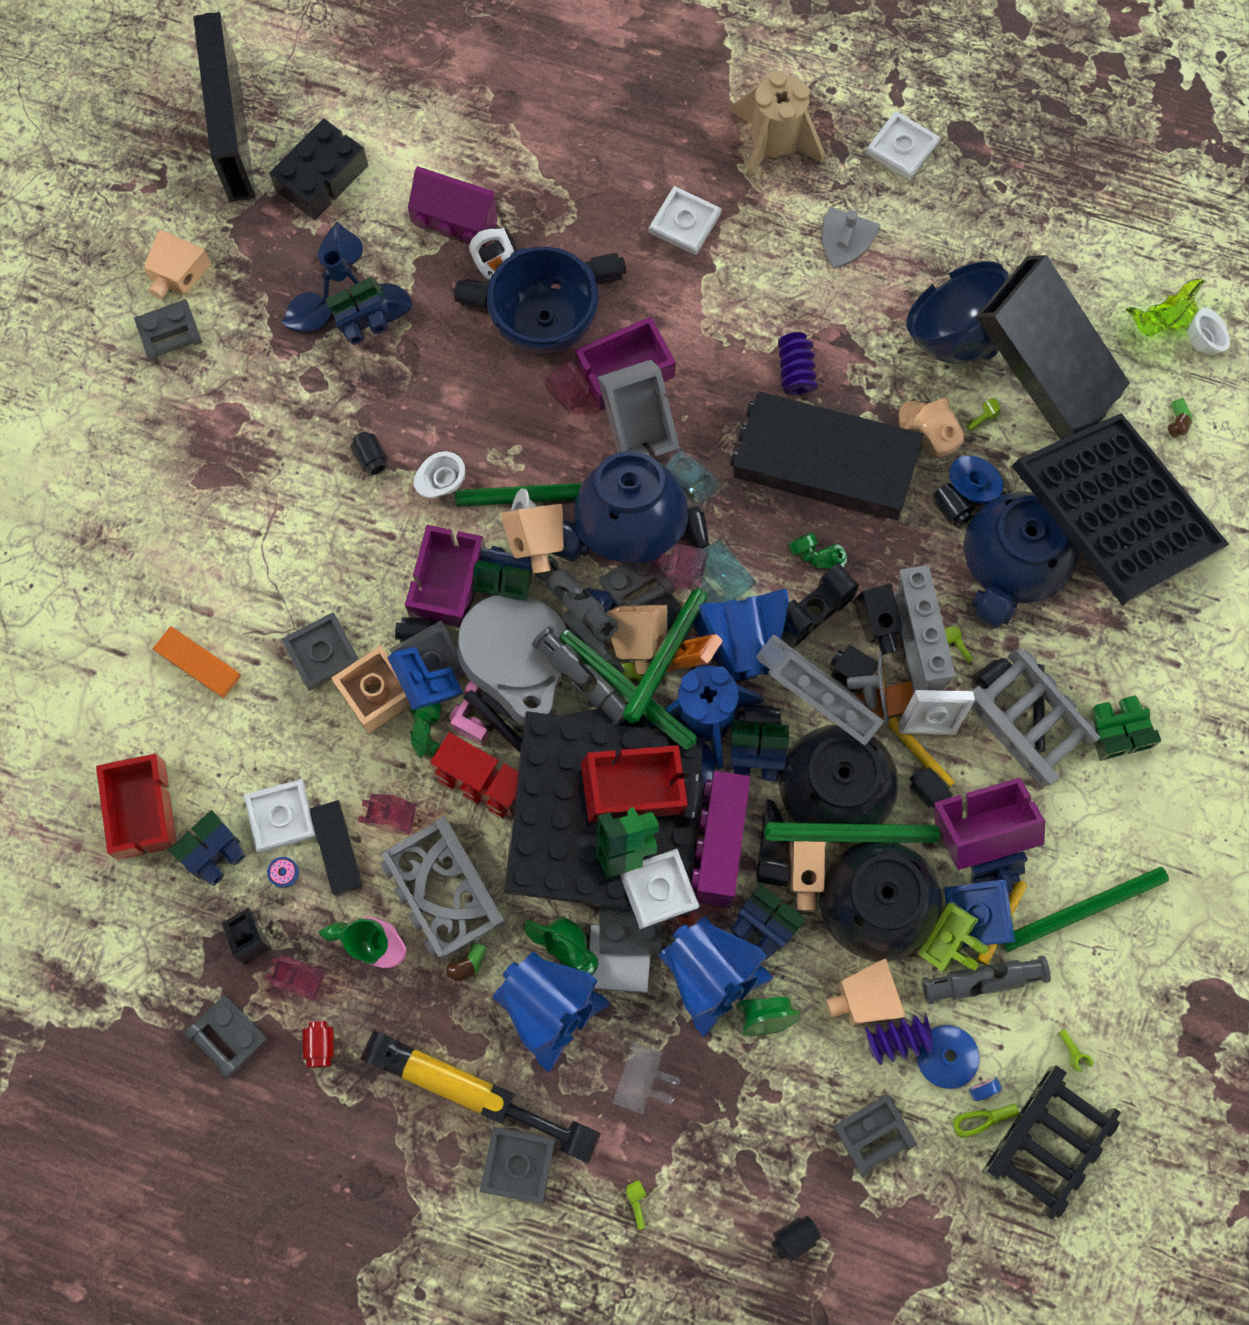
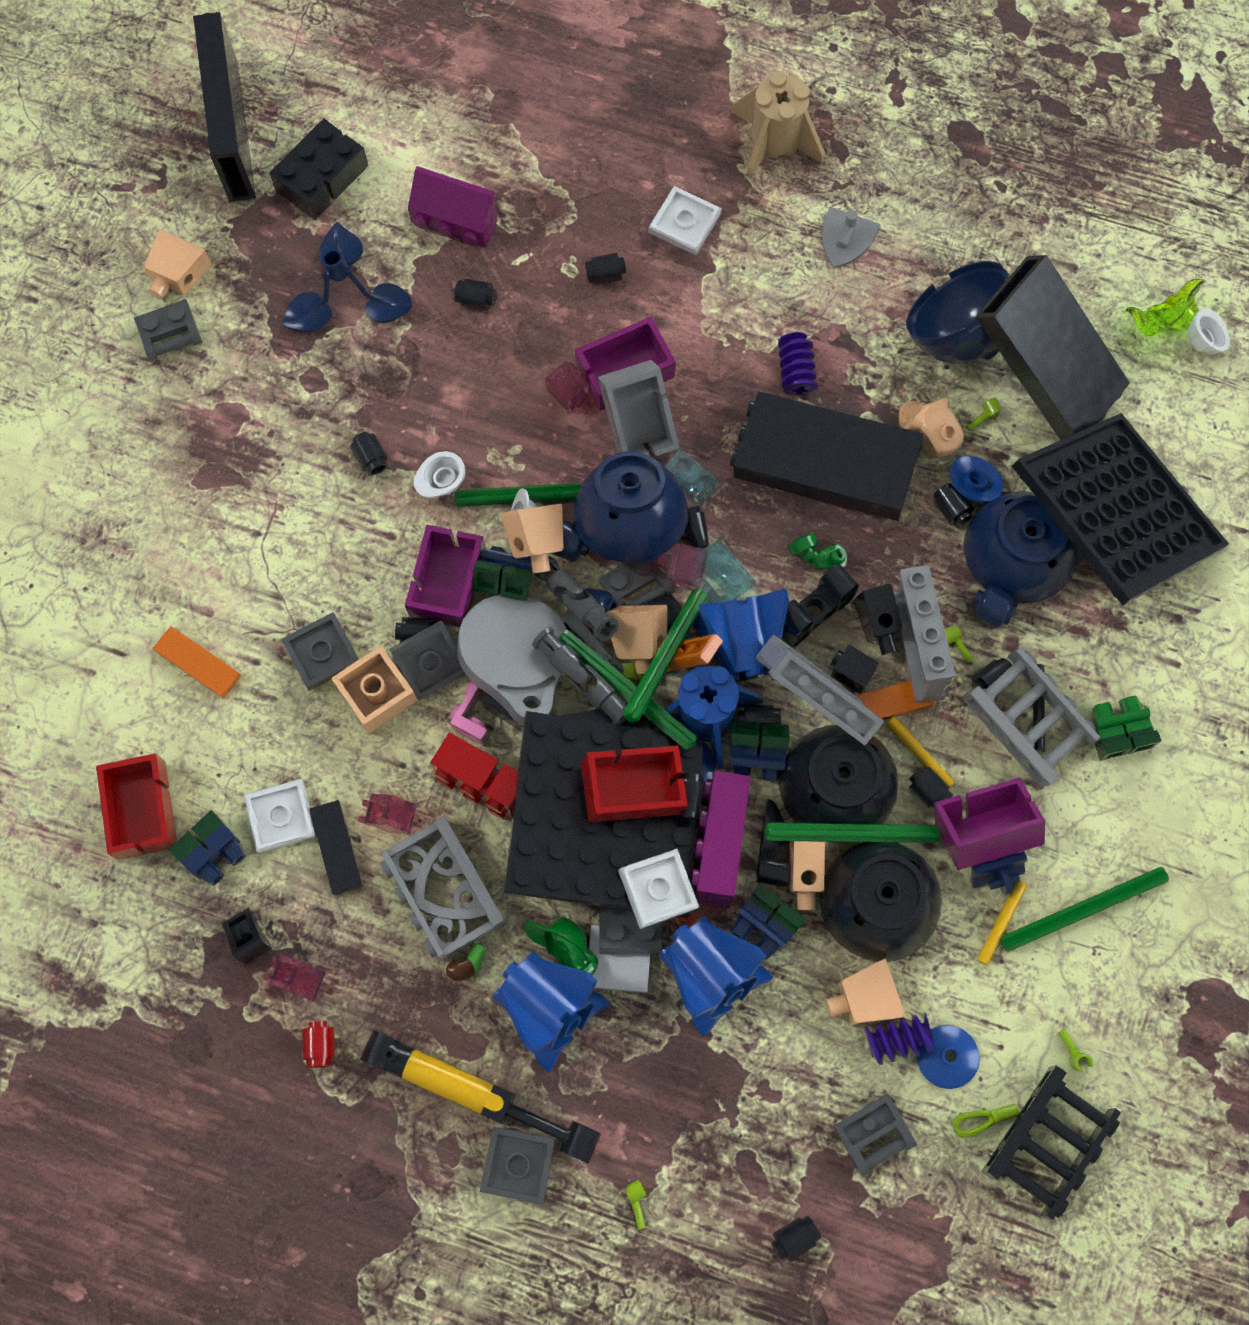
(234, 1029): dark grey plate -> none
(283, 872): tile -> none
(360, 309): dark blue hips -> none
(368, 941): green hair -> none
(419, 685): blue plate -> none
(421, 734): green arm -> none
(492, 256): white piece -> none
(493, 719): black bar -> none
(523, 294): dark blue piece -> none
(625, 841): hips -> none
(639, 1077): clear hinge -> none
(767, 1015): green hat -> none
(869, 683): light grey shield -> none
(902, 145): white tile -> none
(936, 712): white tile -> none
(949, 936): lime hinge -> none
(972, 983): dark grey piece -> none
(985, 1089): blue tile -> none
(989, 905): blue plate -> none
(1183, 419): reddish brown arm -> none

